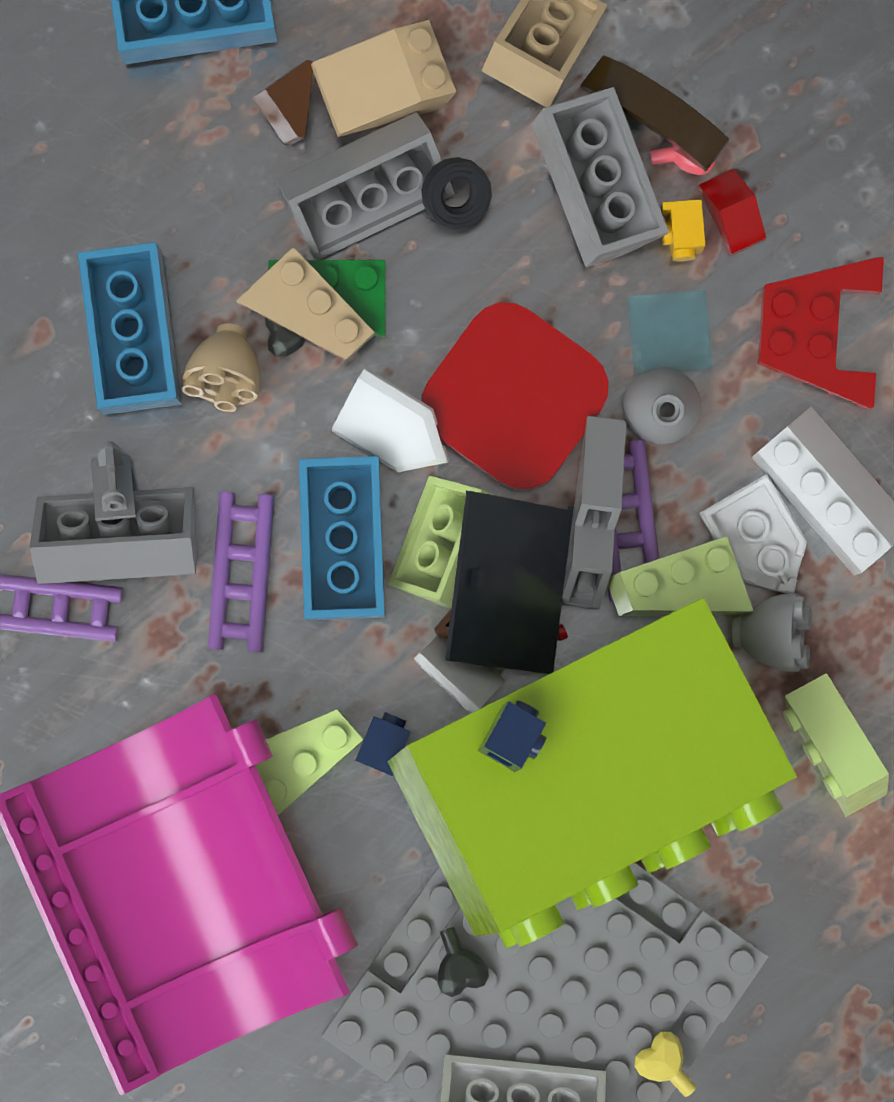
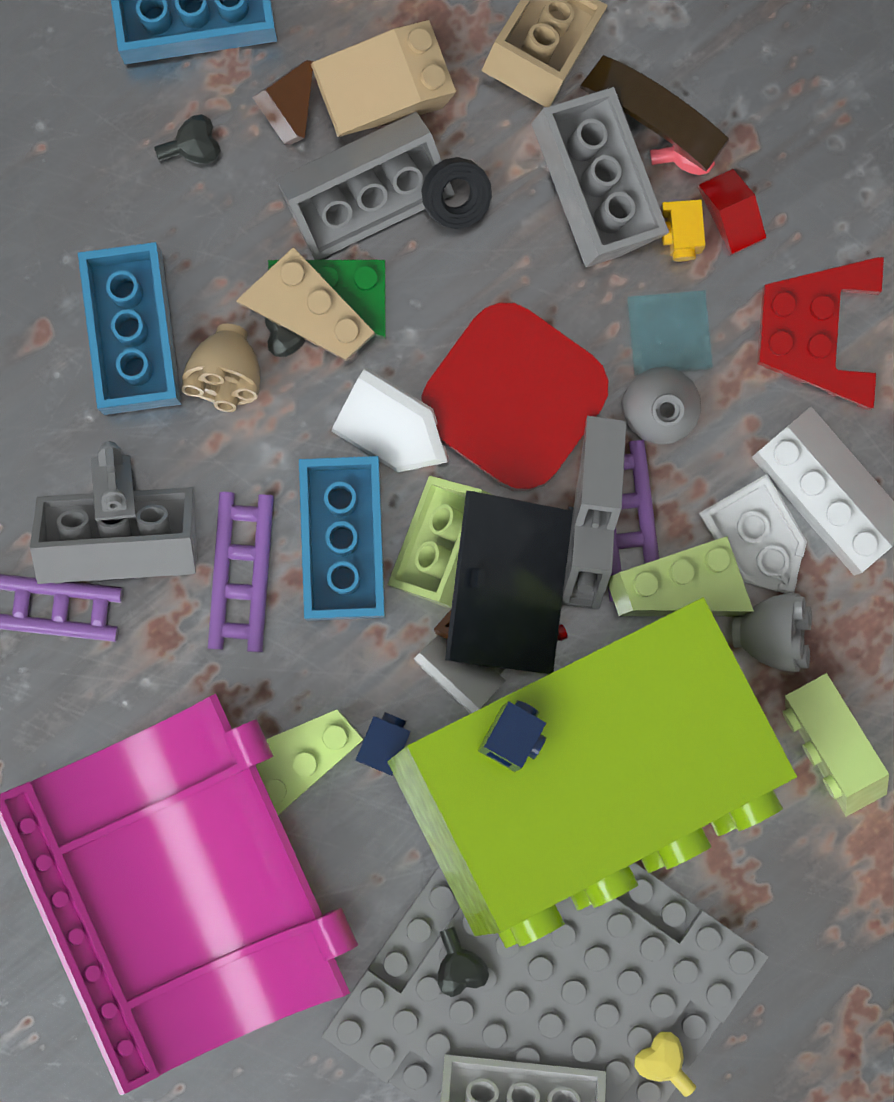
(192, 142): none -> pearl dark grey rock

